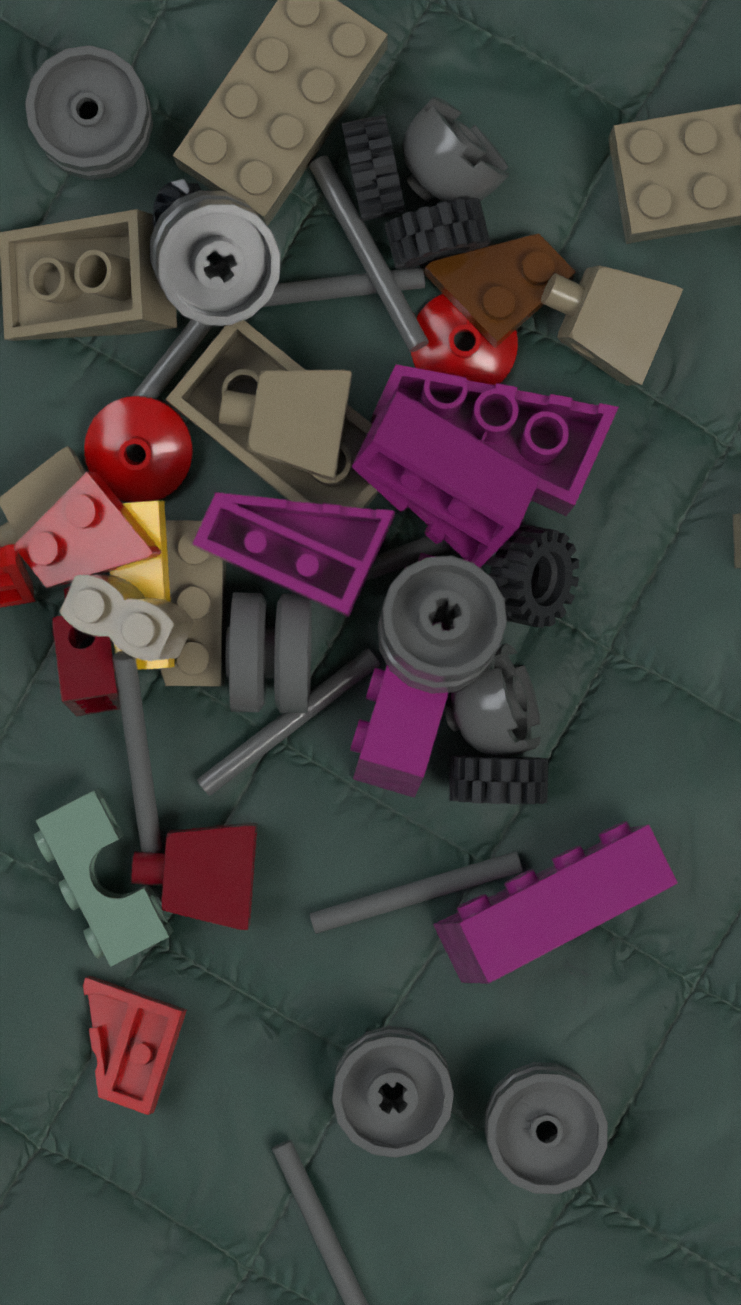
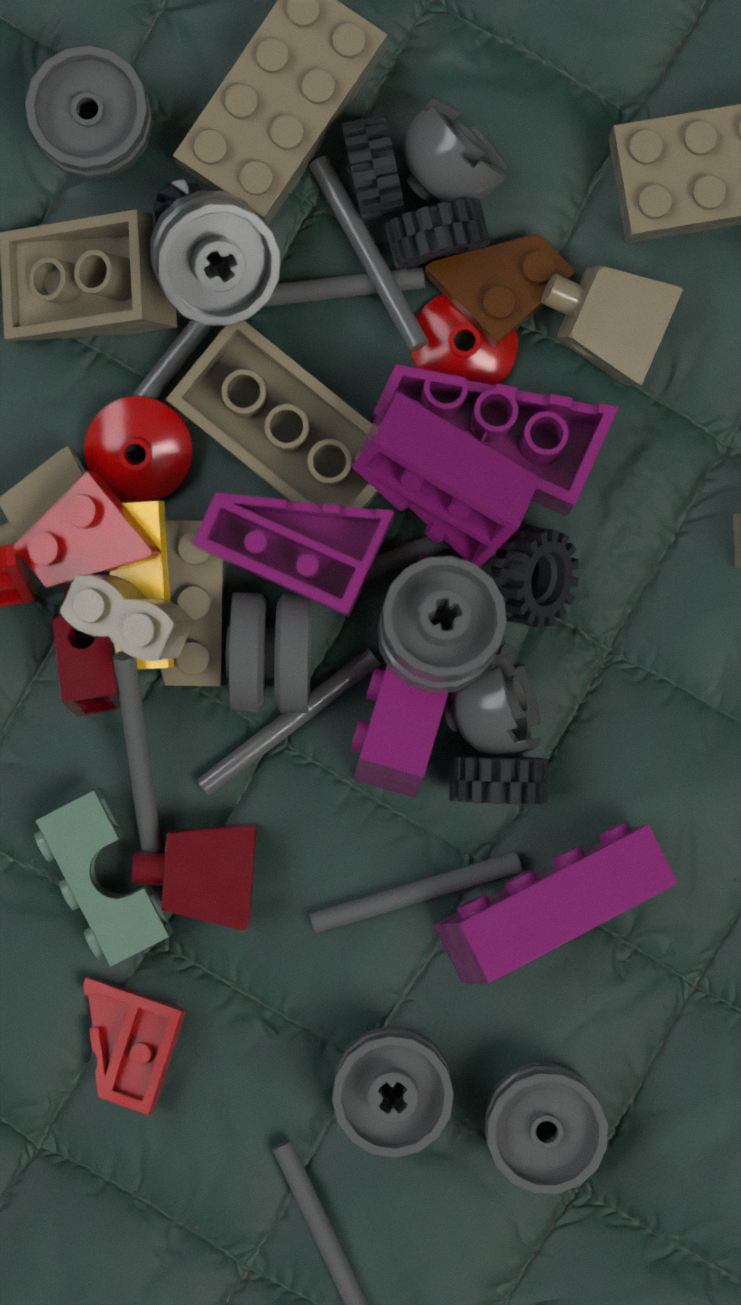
(294, 417): dark tan torso -> none

